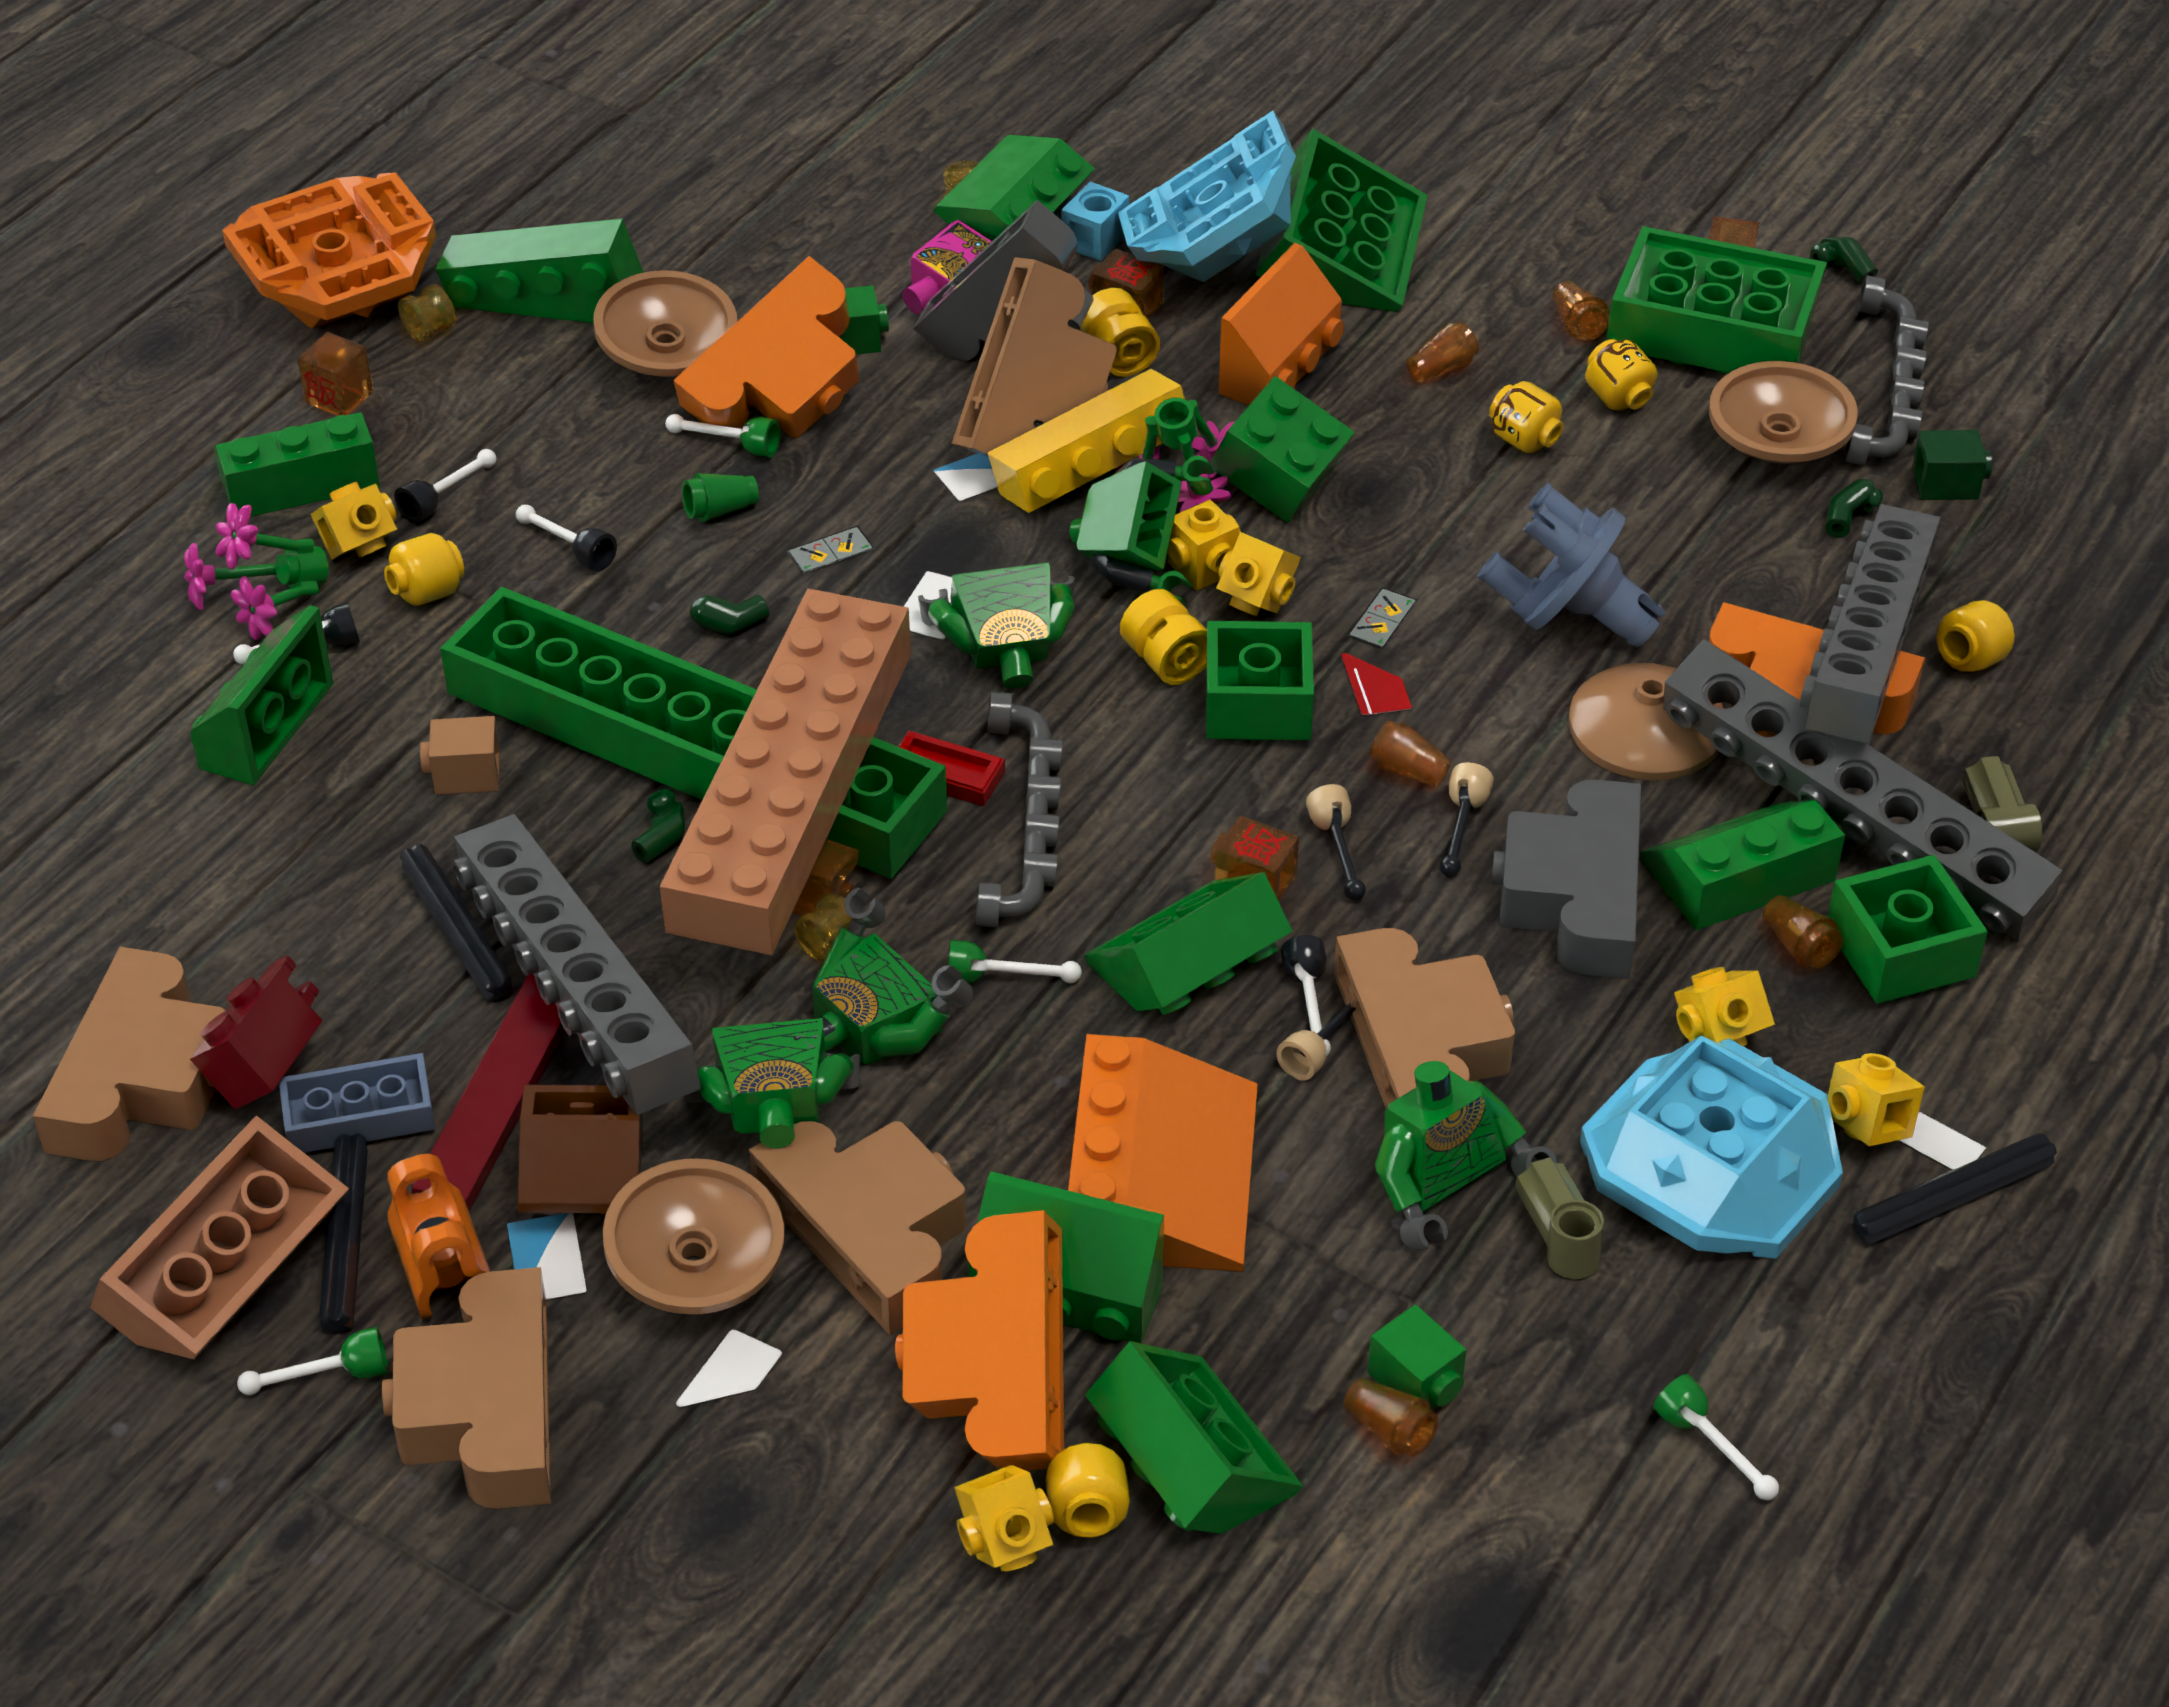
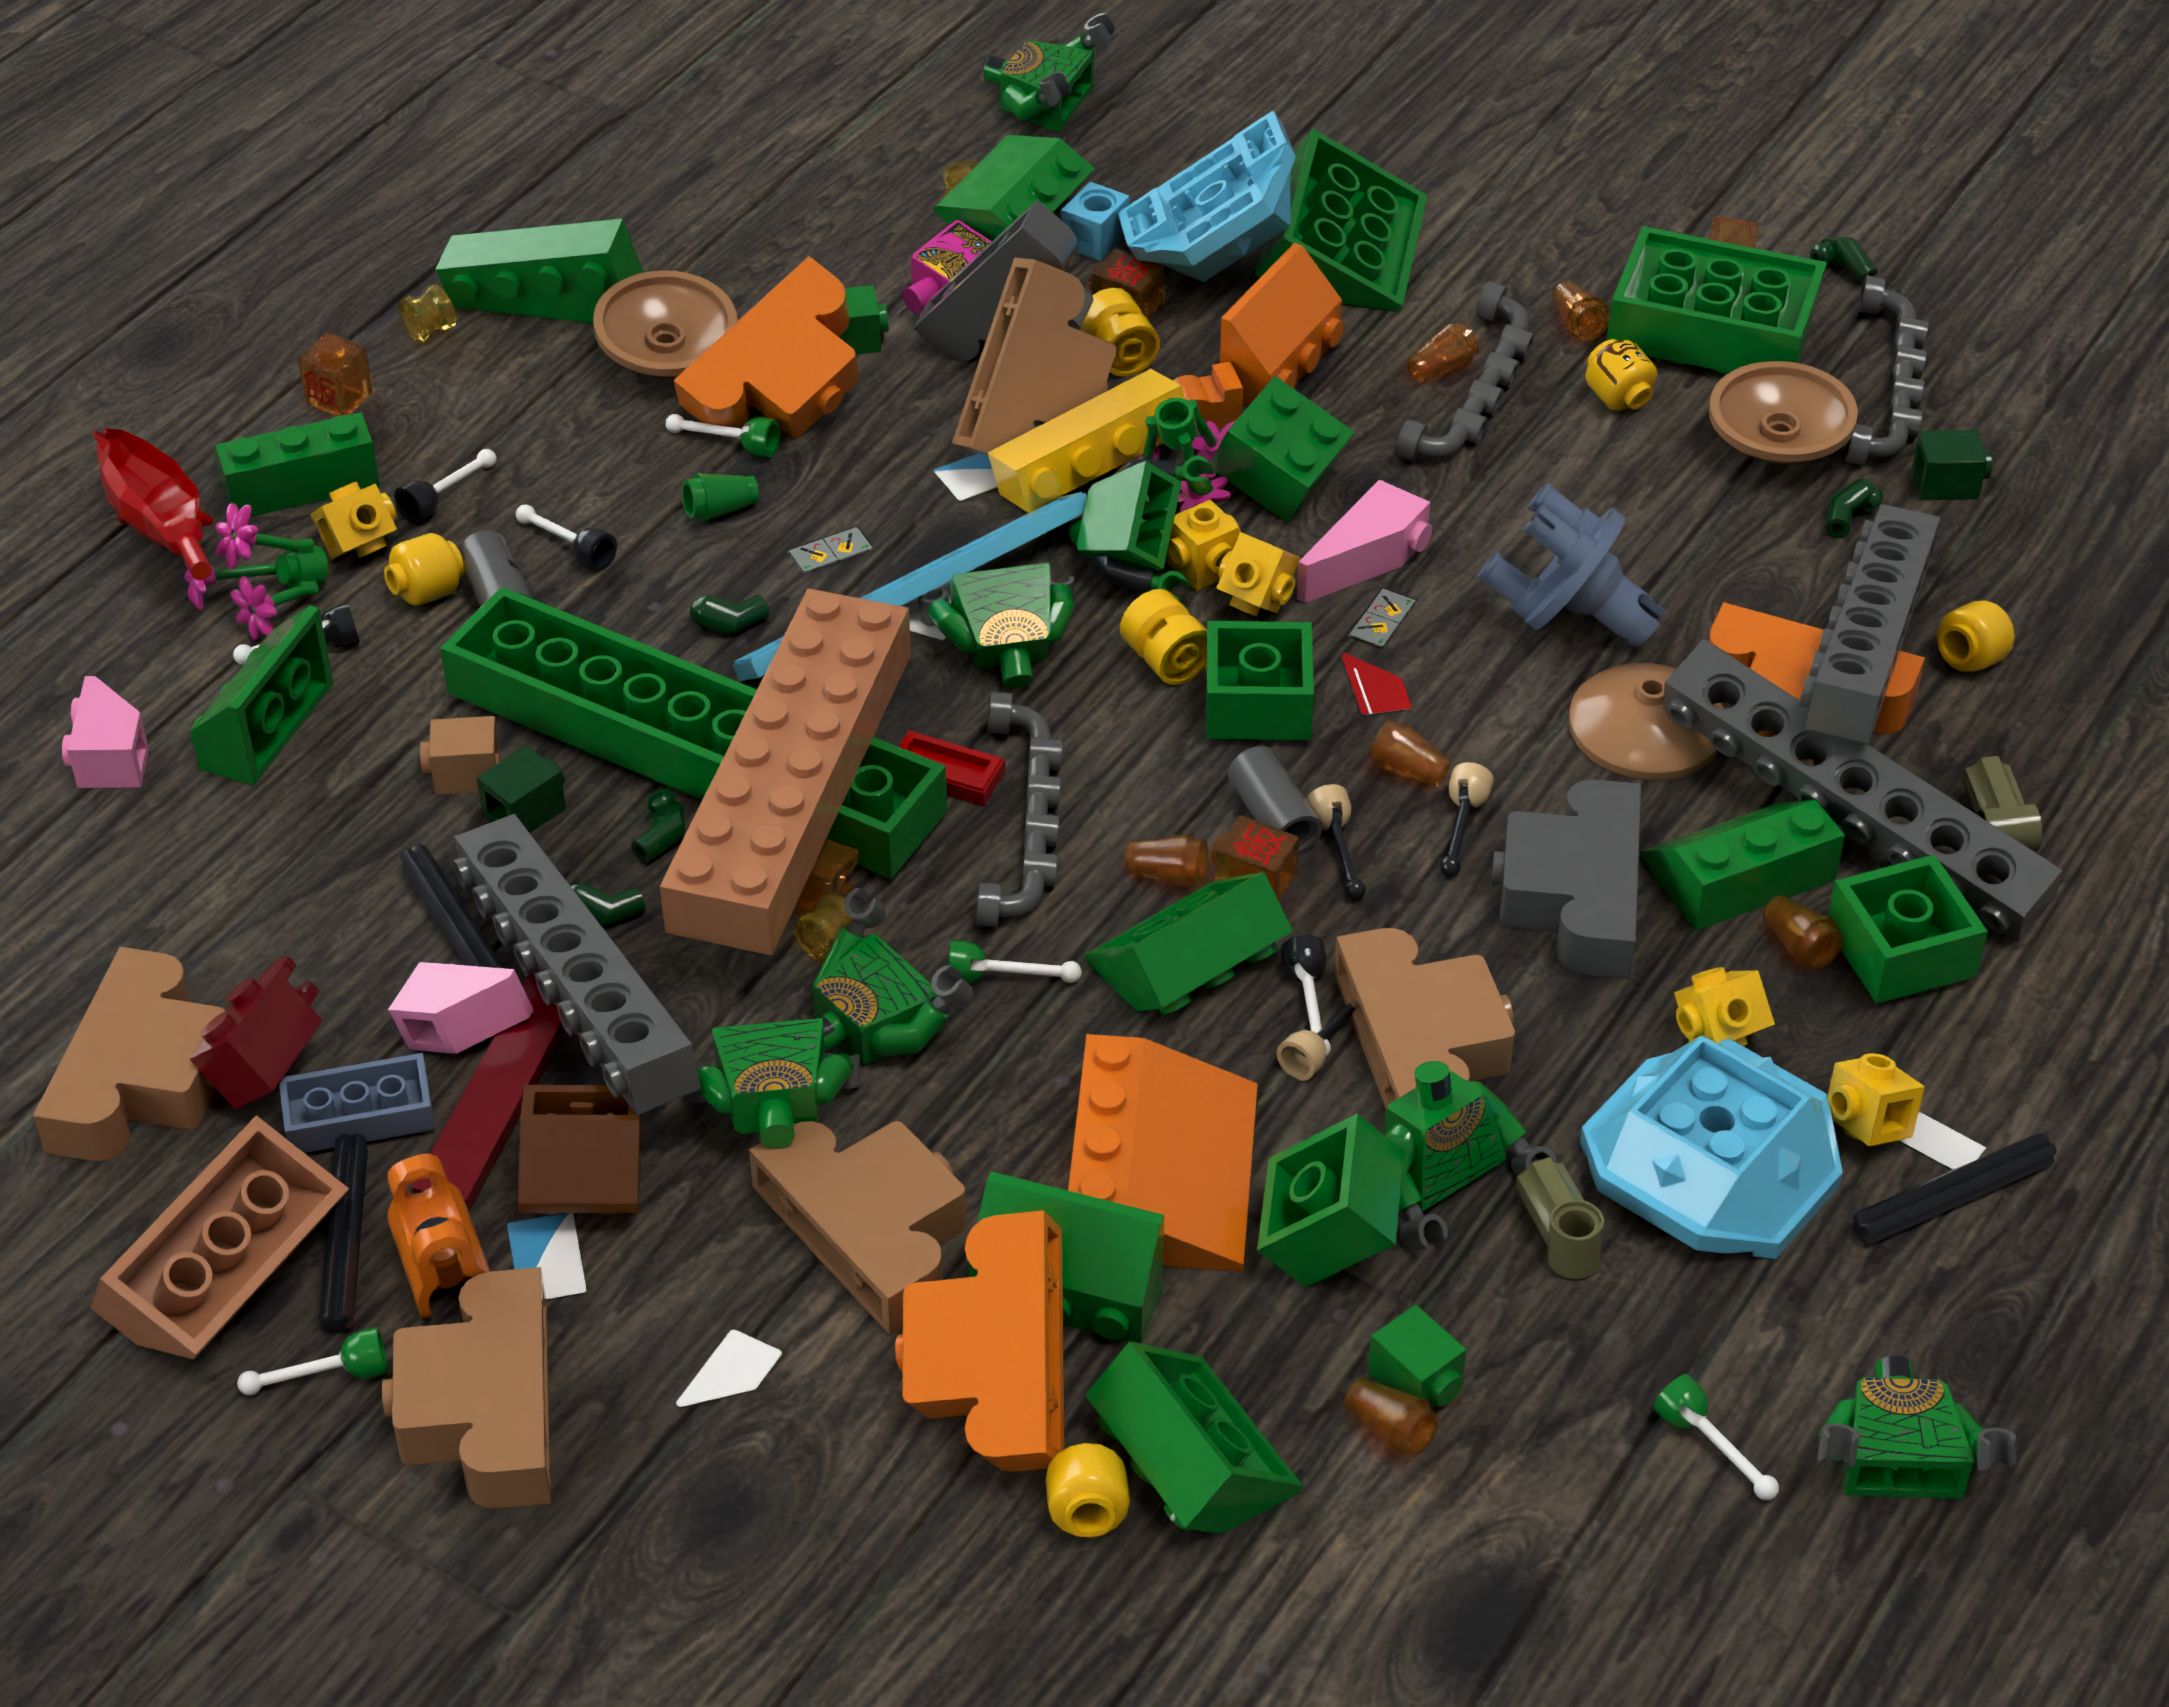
(106, 739): none -> bright pink slope
(153, 496): none -> red piece
(335, 246): orange piece -> none
(457, 1006): none -> bright pink slope
(490, 565): none -> dark grey pin
(524, 787): none -> dark green brick
(609, 908): none -> dark green arm
(687, 1212): medium nougat dish -> none
(941, 570): none -> medium azure tile
(1004, 1518): yellow brick -> none
(1049, 80): none -> green torso
(1169, 859): none -> clear orange cone
(1217, 395): none -> orange leg
(1273, 795): none -> dark grey pin
(1331, 1201): none -> green brick
(1366, 542): none -> bright pink slope
(1483, 395): none -> dark grey bar
(1526, 417): yellow head -> none
(1909, 1437): none -> green torso

